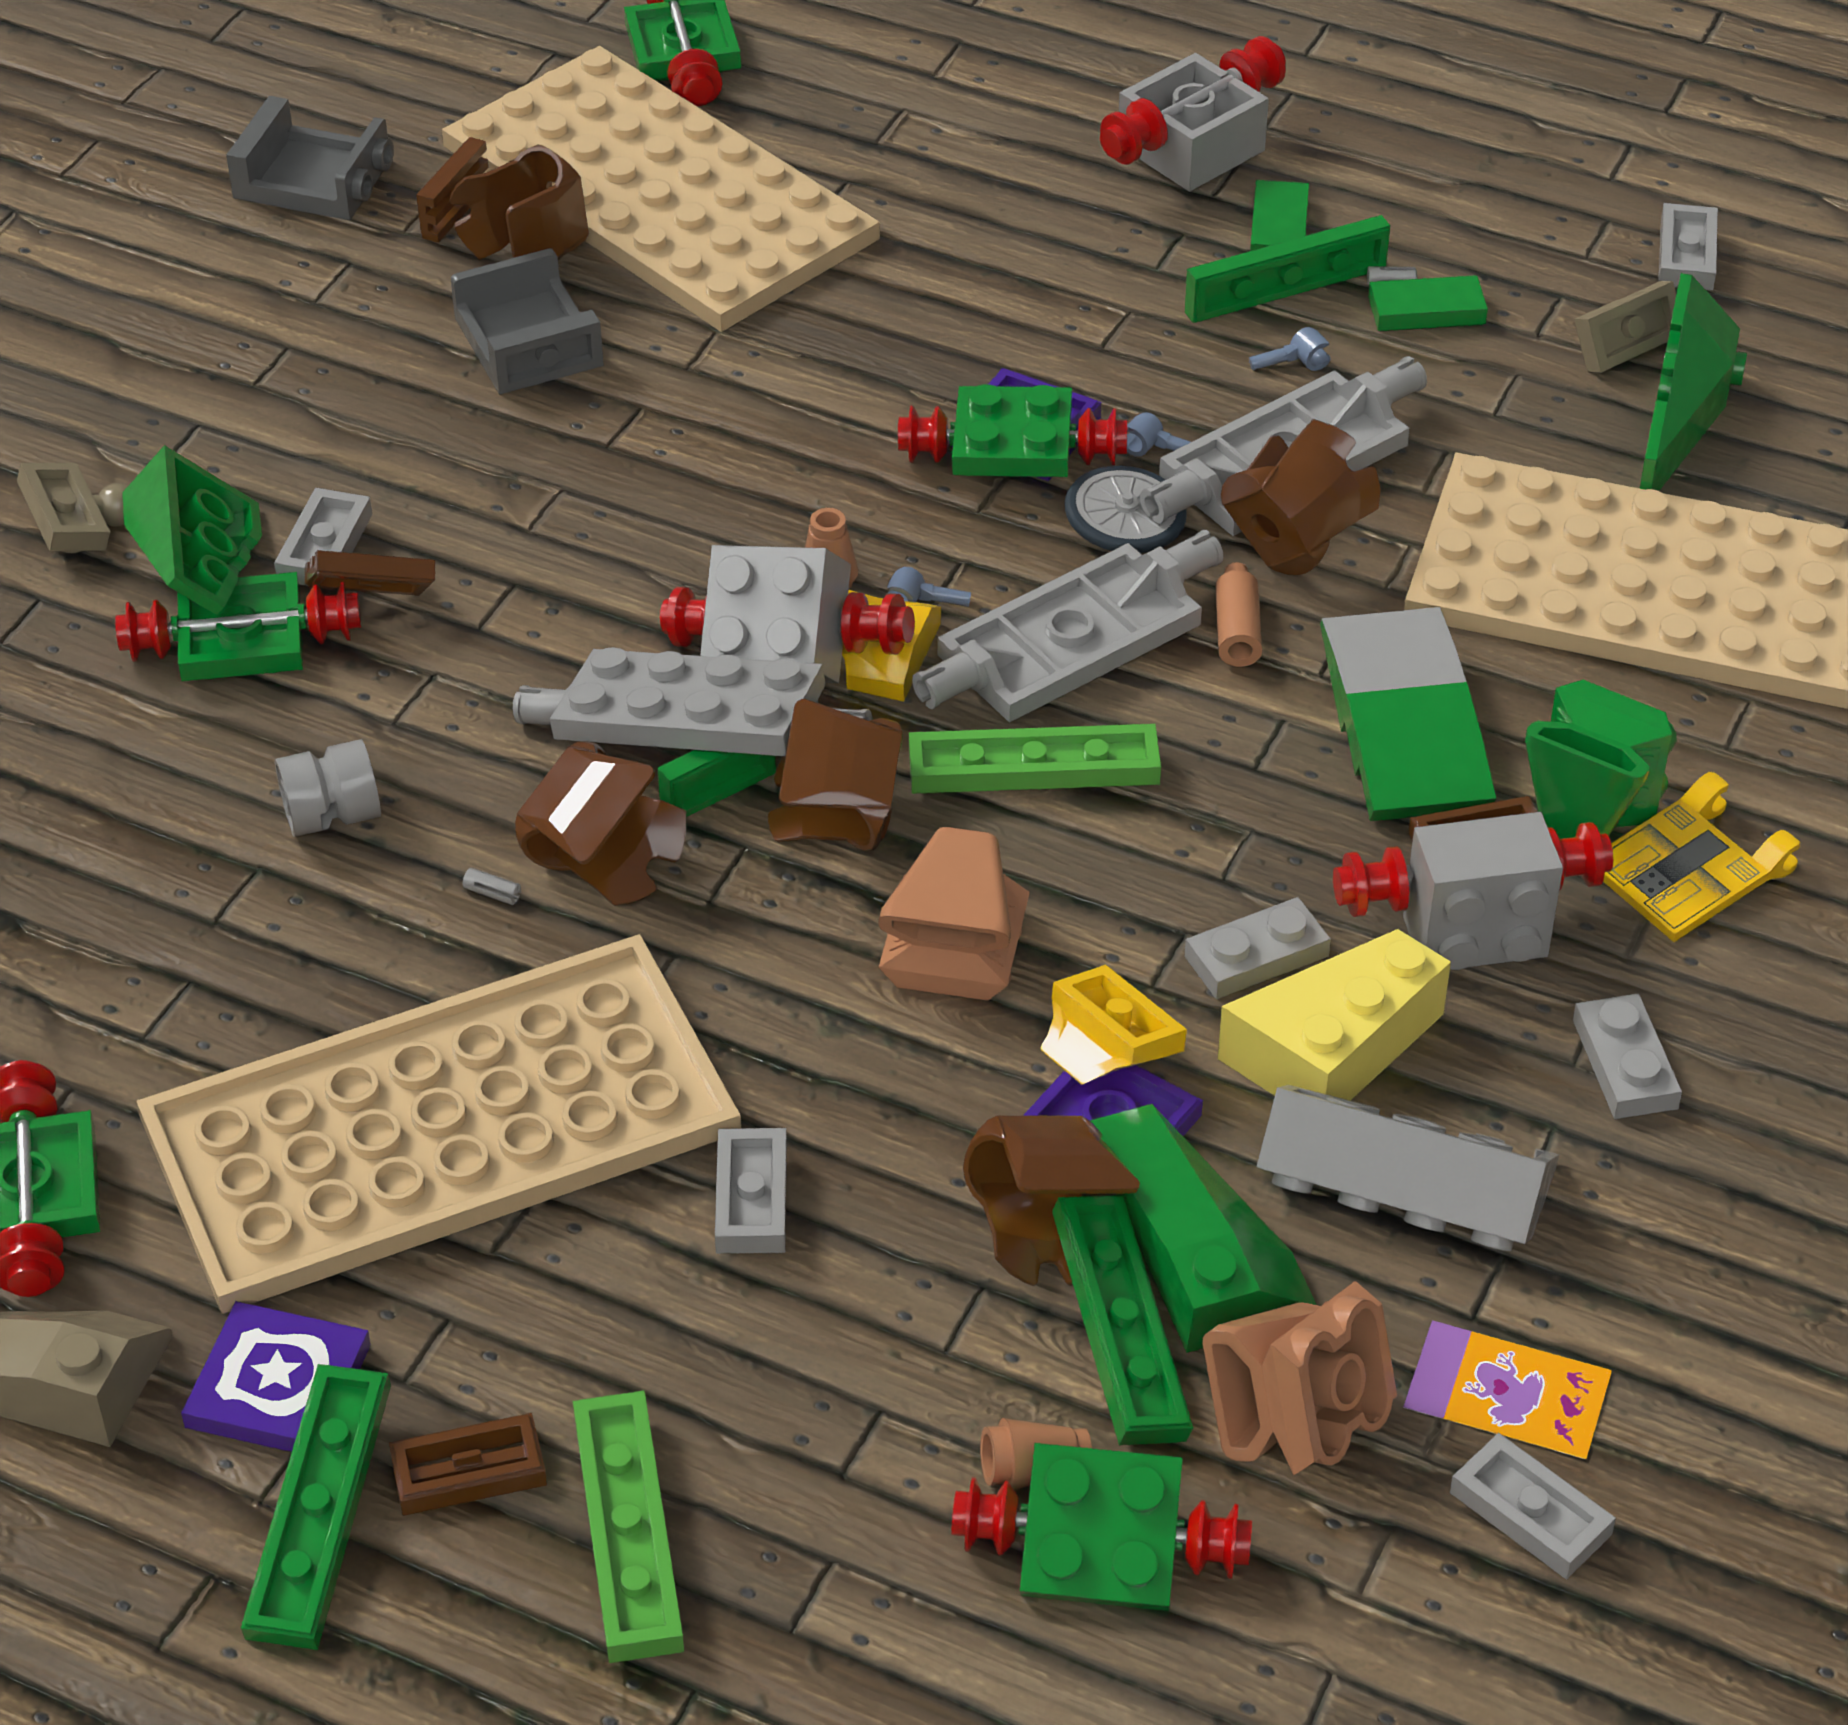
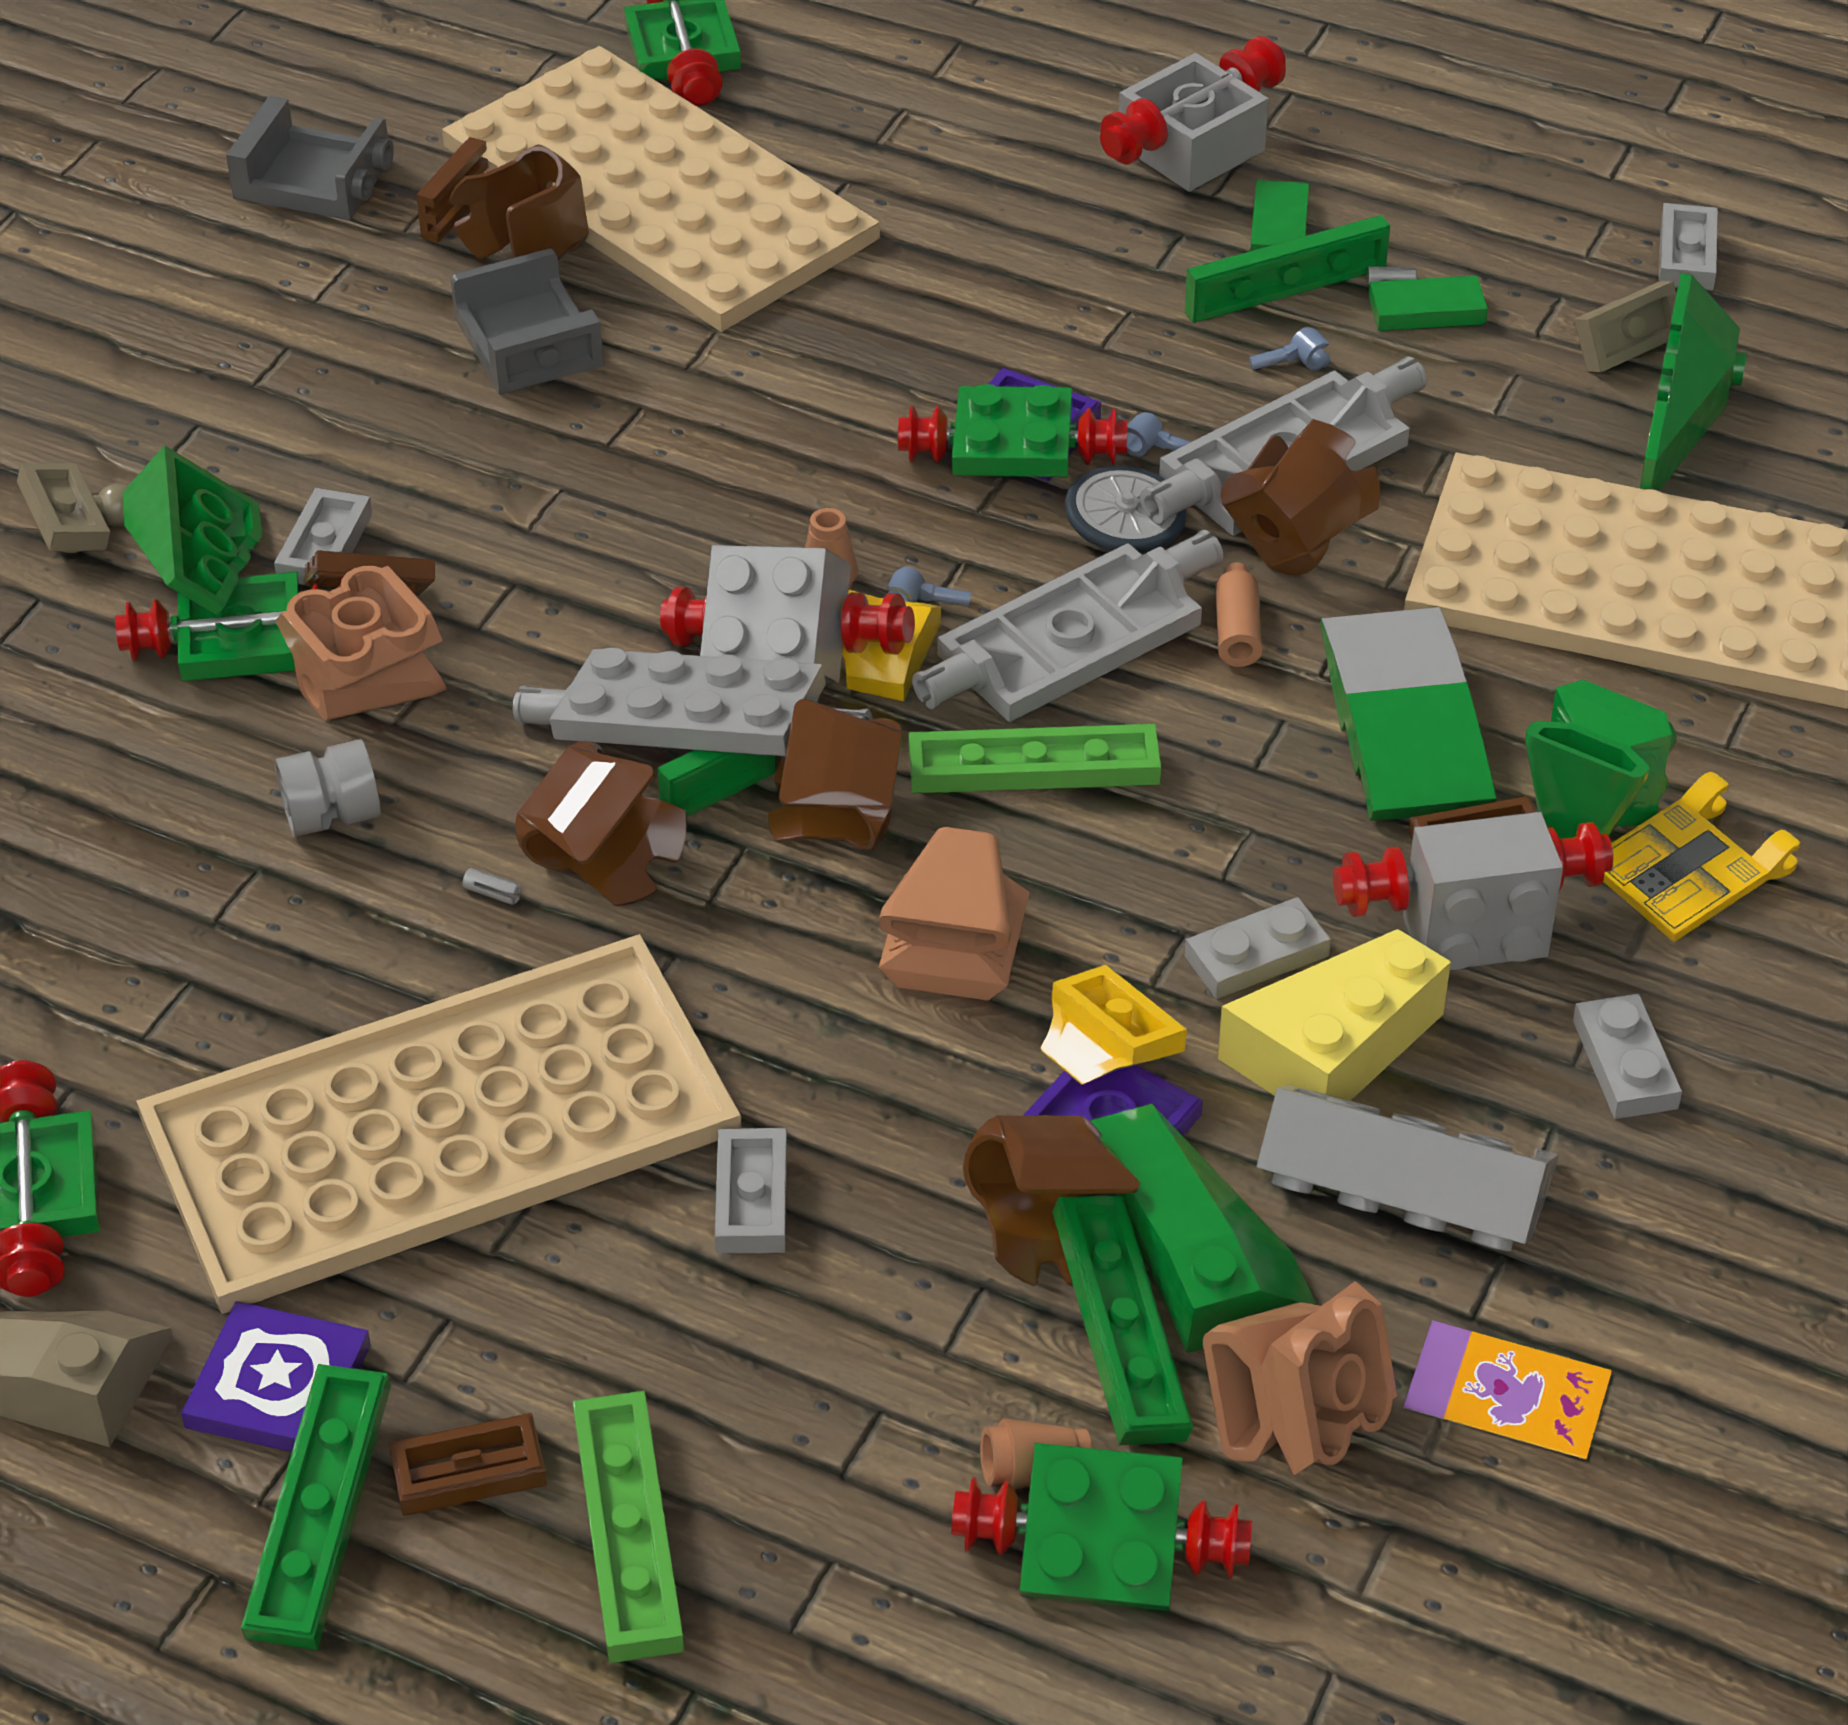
(361, 644): none -> nougat piece
(1532, 1505): light grey plate -> none

